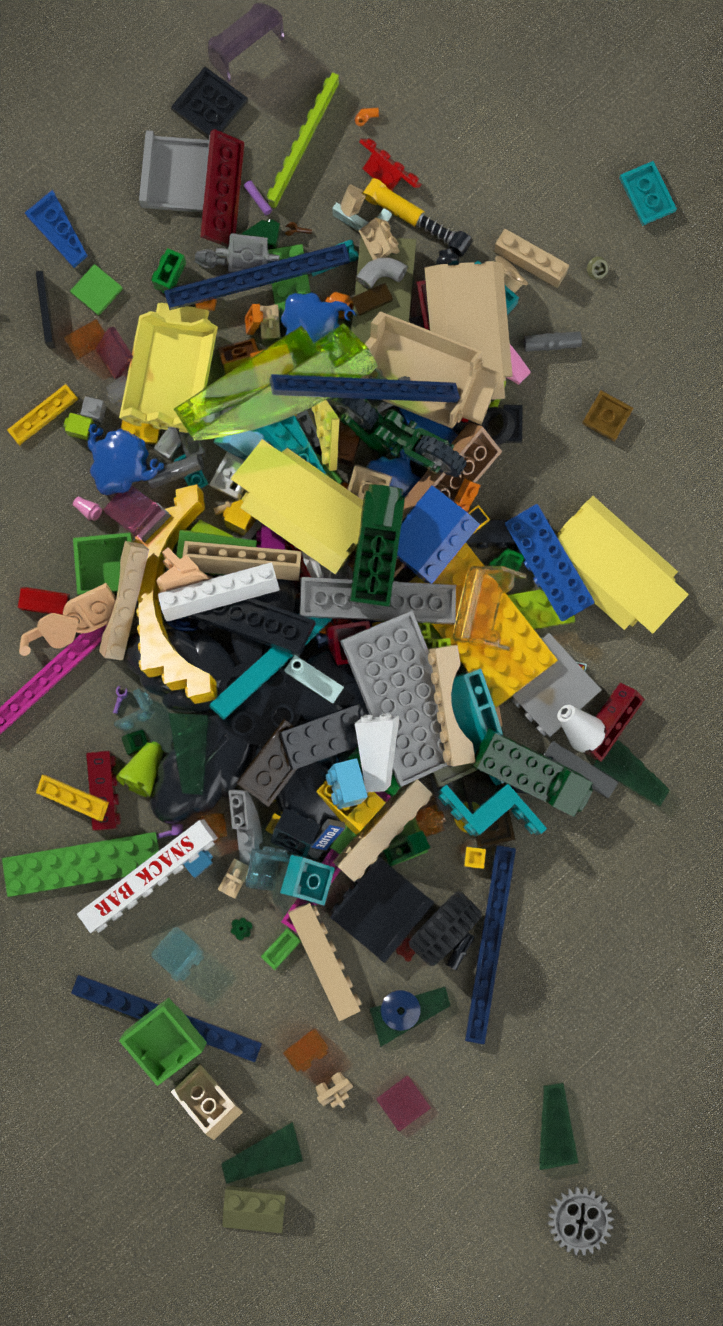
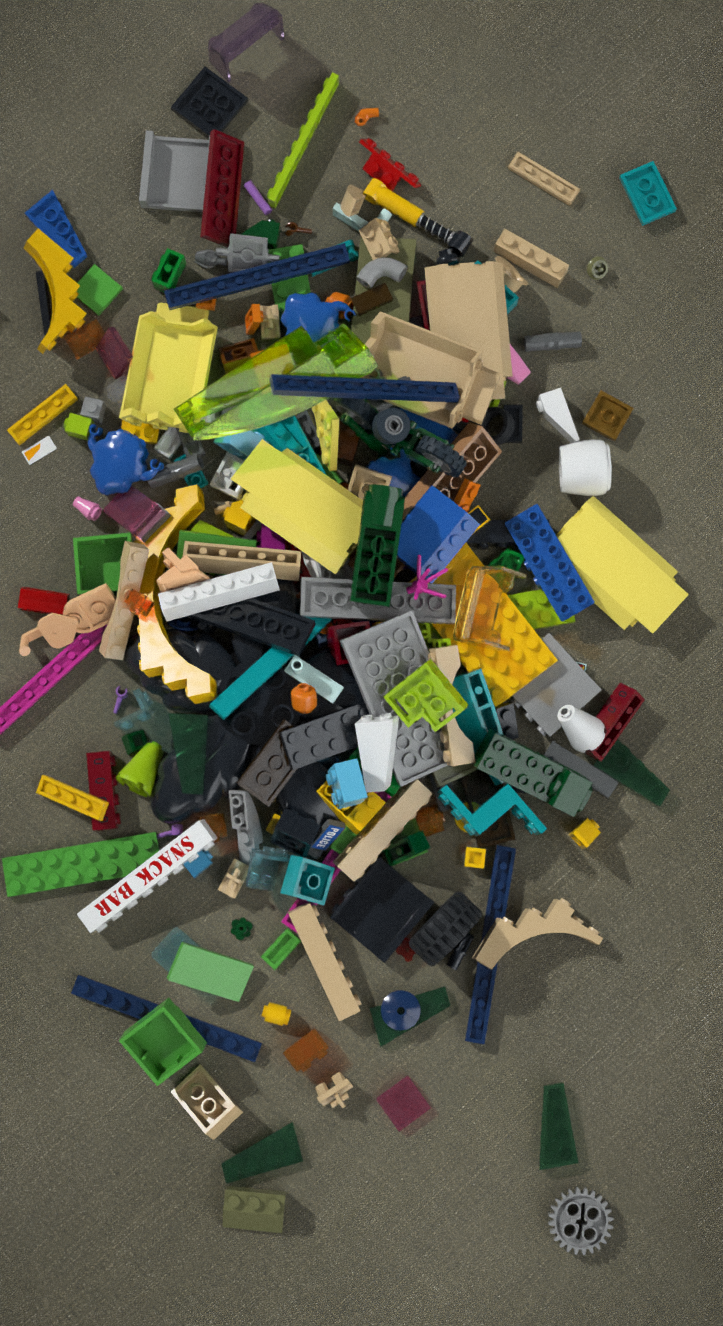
(39, 450): none -> white sticker
(55, 265): none -> yellow arch
(139, 603): none -> clear orange plate
(210, 971): none -> bright green tile
(276, 1014): none -> yellow brick
(304, 698): none -> orange head
(384, 428): none -> black wheel
(420, 585): none -> dark pink plant
(426, 695): none -> lime piece
(504, 936): none -> tan arch
(507, 719): none -> black plate
(543, 178): none -> tan tile
(556, 412): none -> white slope
(585, 468): none -> white piece
(585, 833): none -> yellow slope

